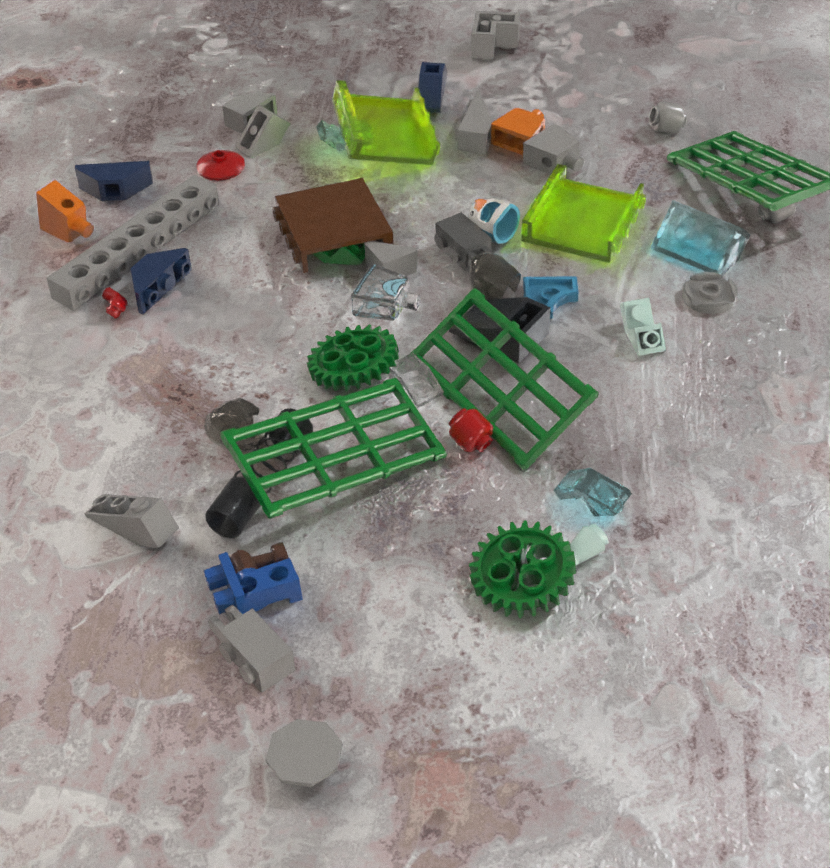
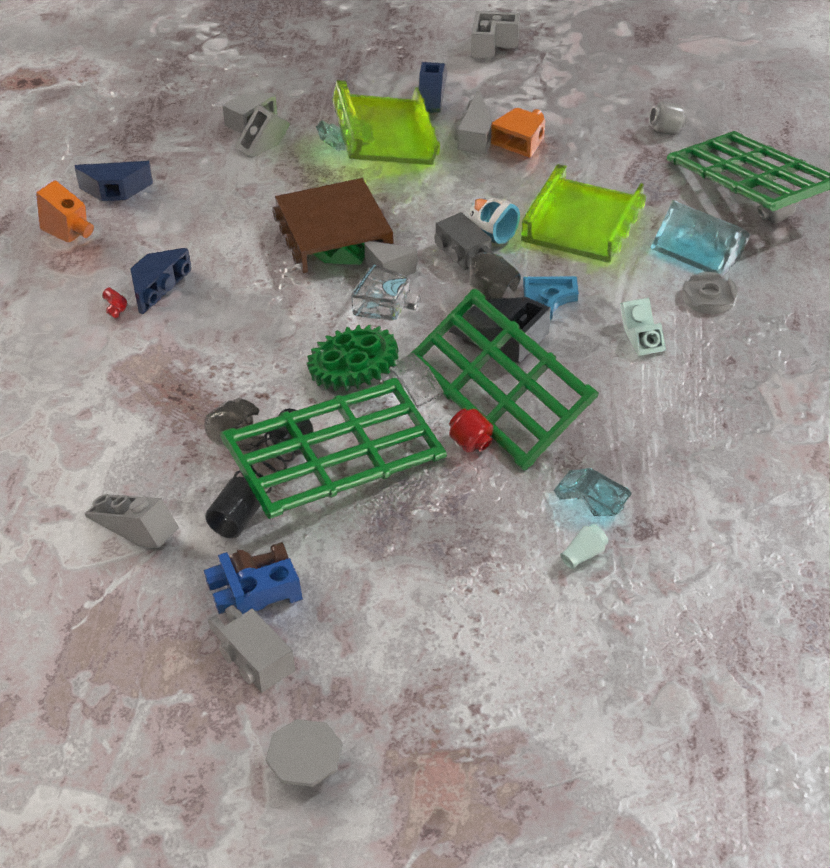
(130, 242): light grey brick -> none
(220, 165): red dish -> none
(496, 562): green gear -> none
(552, 148): light grey torso -> none

